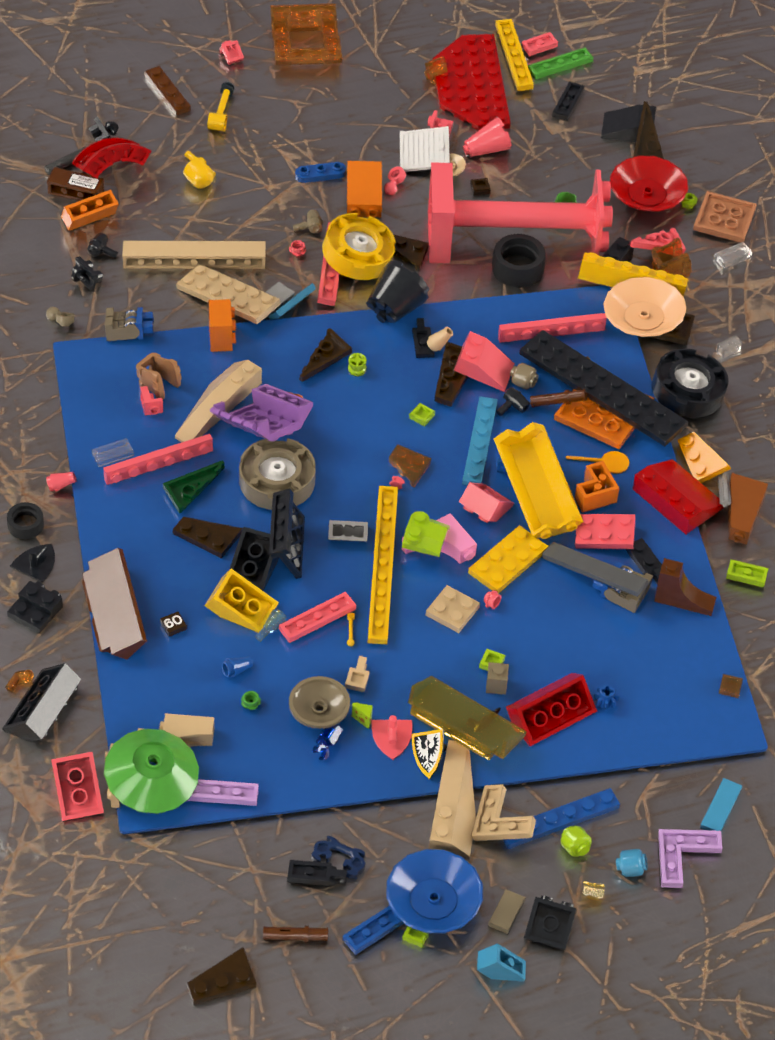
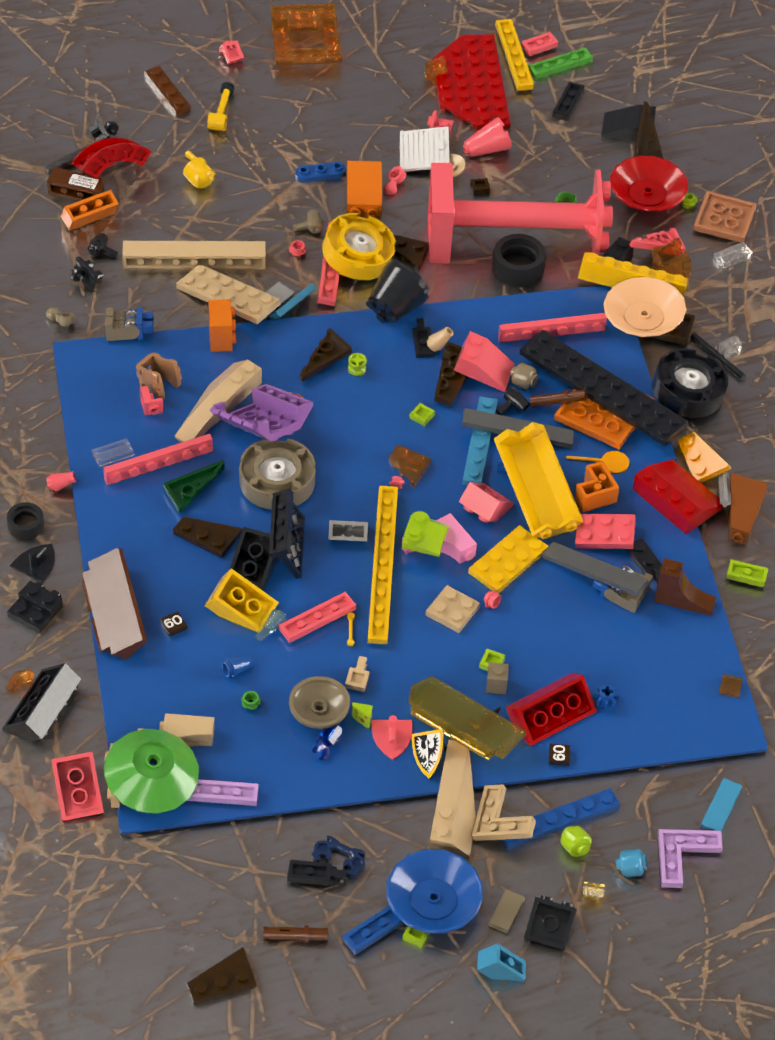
(499, 423): none -> dark grey tile
(559, 754): none -> dark brown tile
(719, 357): none -> black bar

